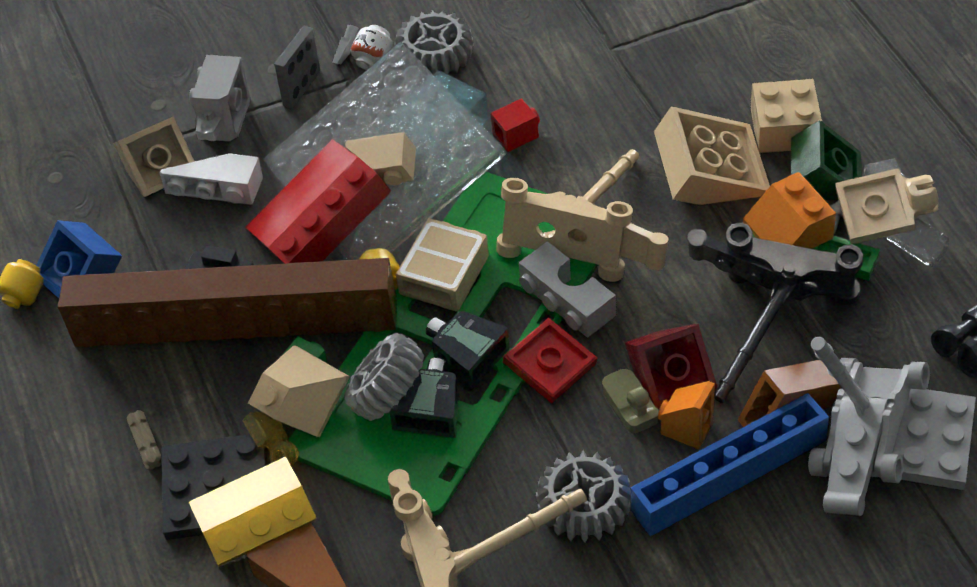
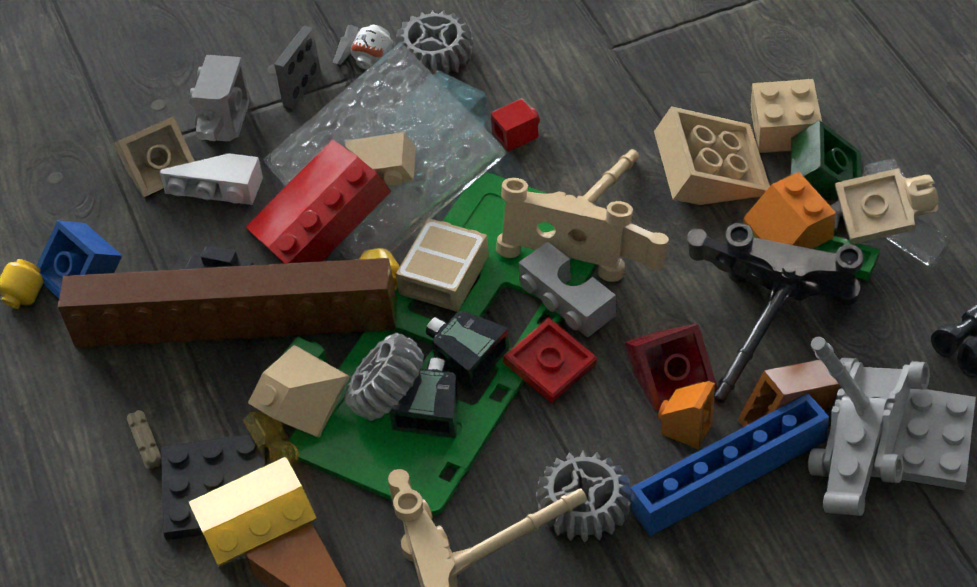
(630, 400): olive piece -> none

